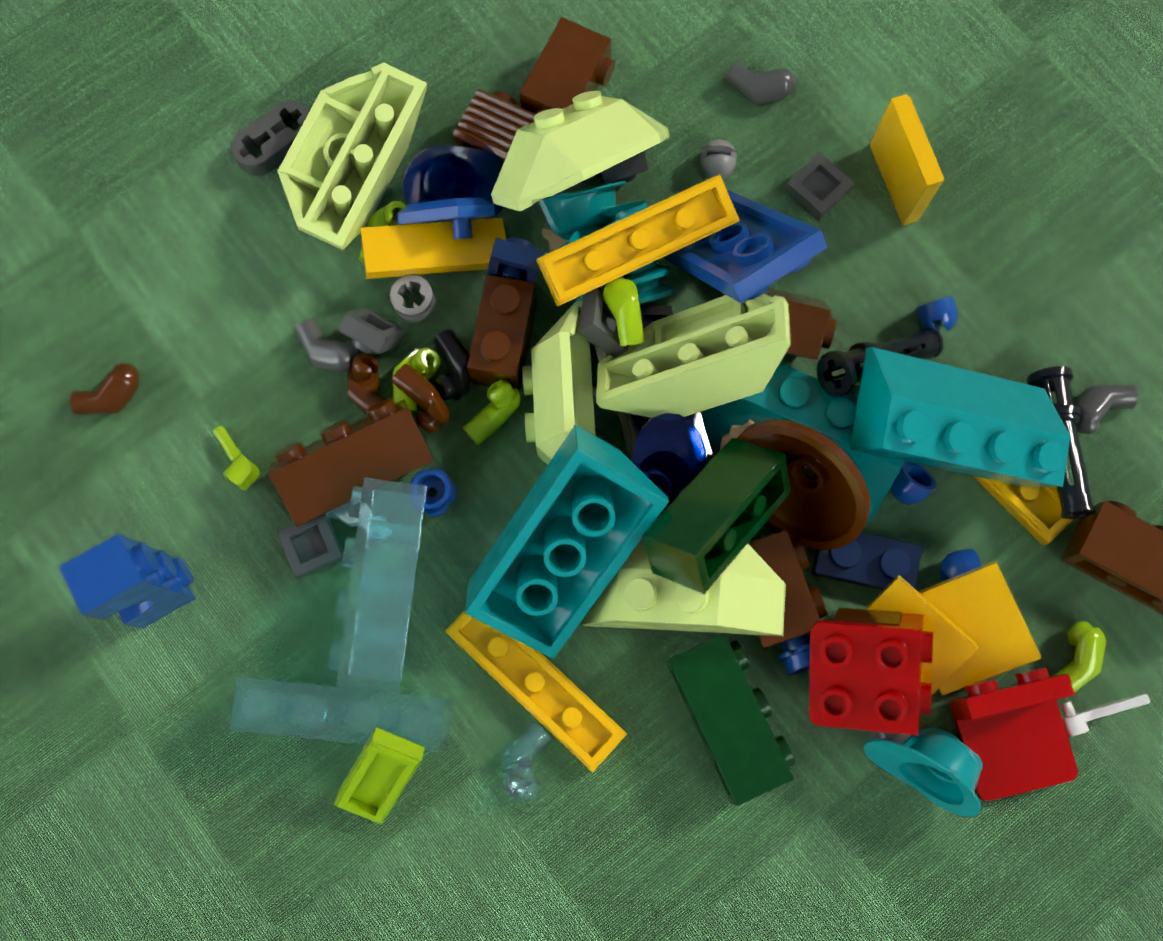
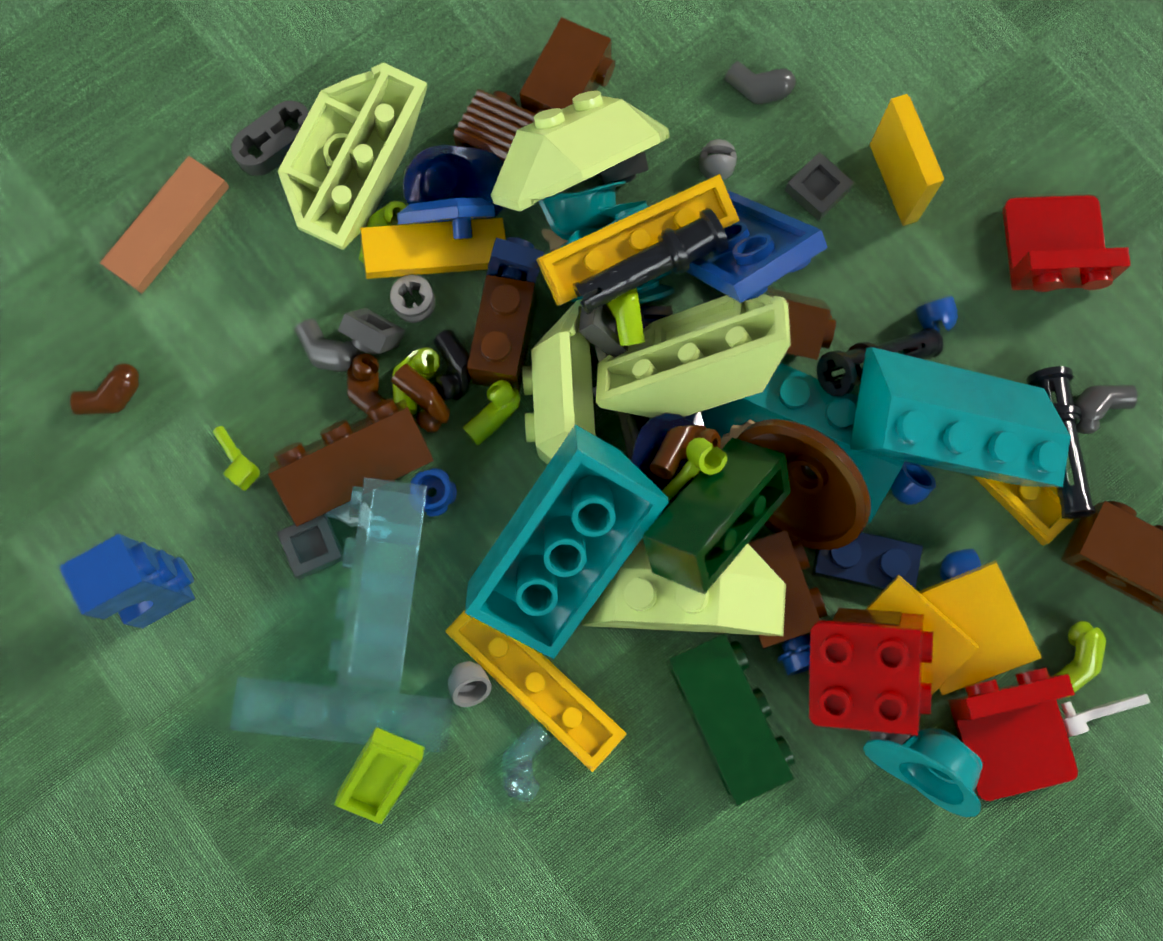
(165, 224): none -> nougat tile
(468, 684): none -> light grey hinge
(672, 252): none -> black pin
(674, 448): none -> reddish brown arm
(700, 457): none -> lime hand
(1059, 244): none -> red bracket

